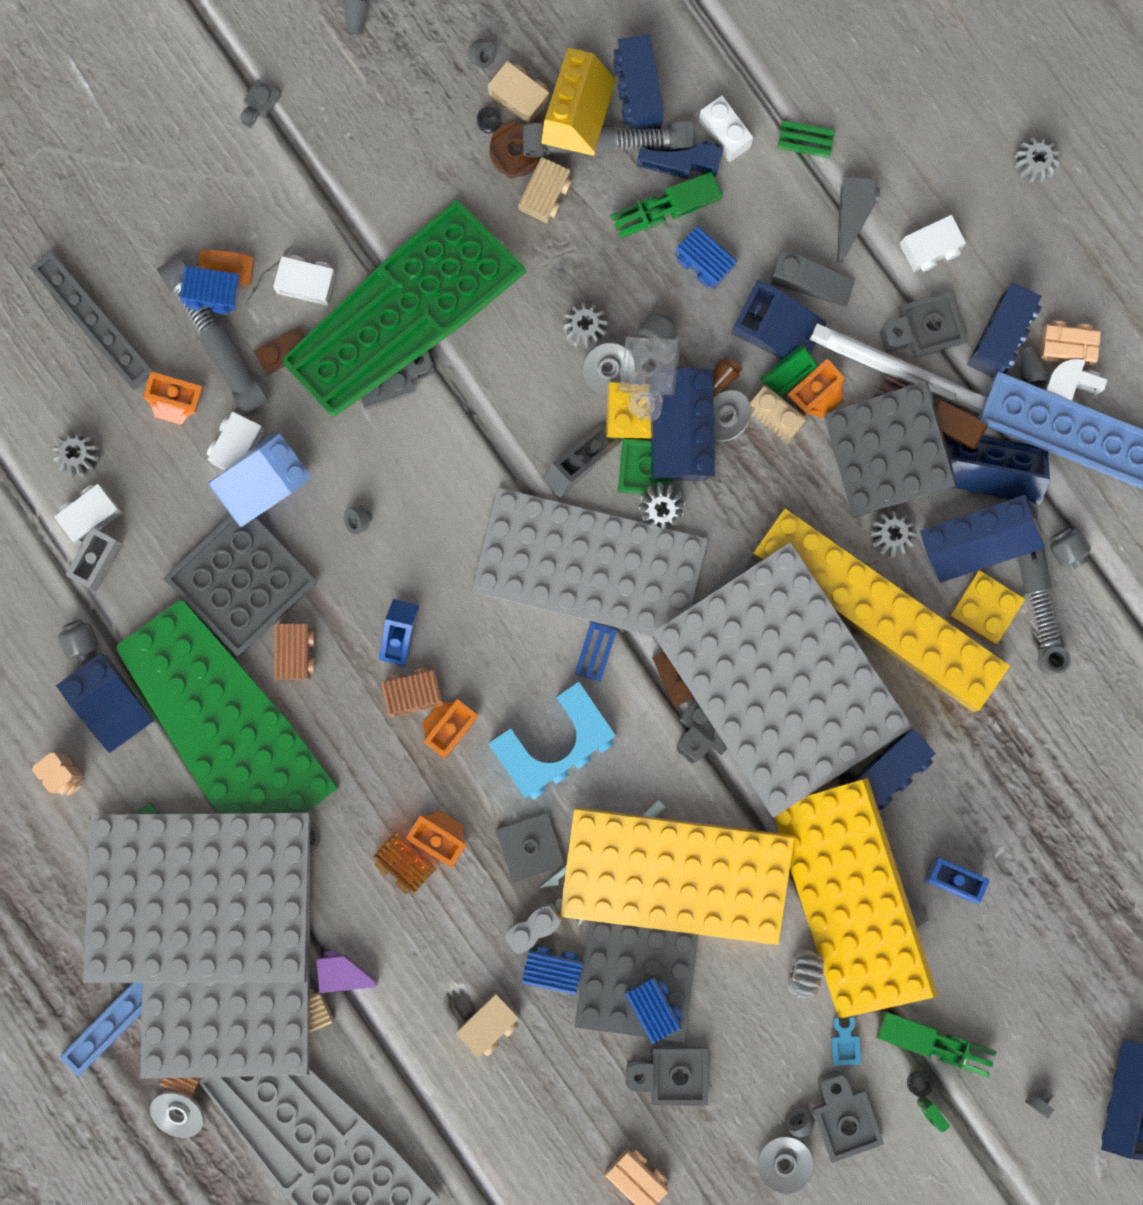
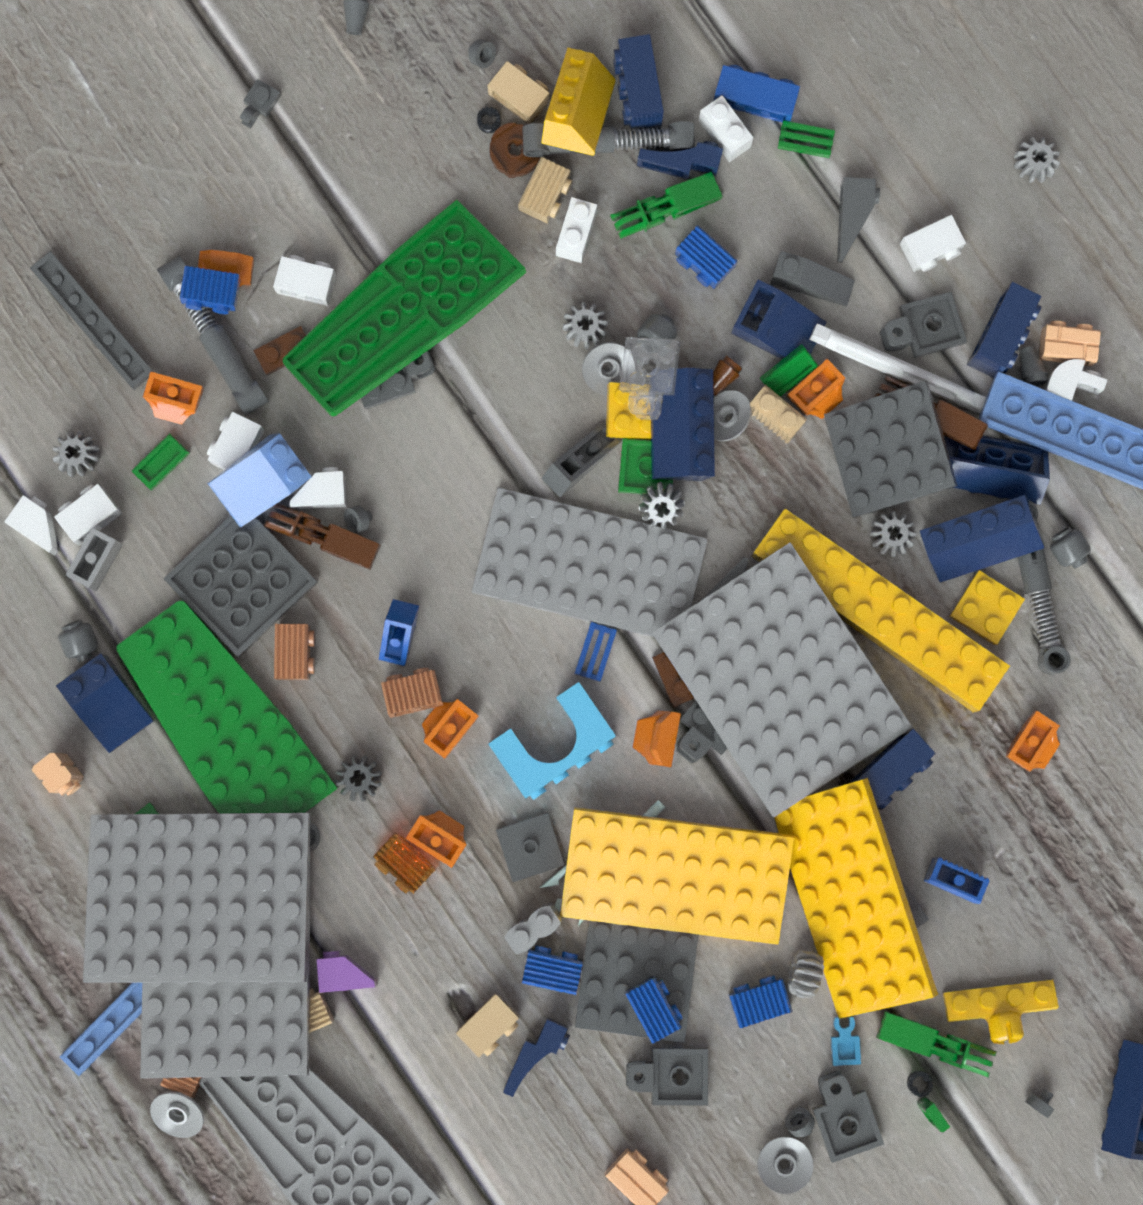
(34, 523): none -> white slope
(160, 462): none -> green tile
(322, 491): none -> white slope
(336, 541): none -> reddish brown arm
(366, 783): none -> dark grey gear
(552, 1037): none -> dark blue slope
(576, 230): none -> white brick
(657, 737): none -> orange slope
(757, 93): none -> blue brick
(760, 1001): none -> blue brick
(1001, 1006): none -> yellow plate
(1034, 742): none -> orange slope

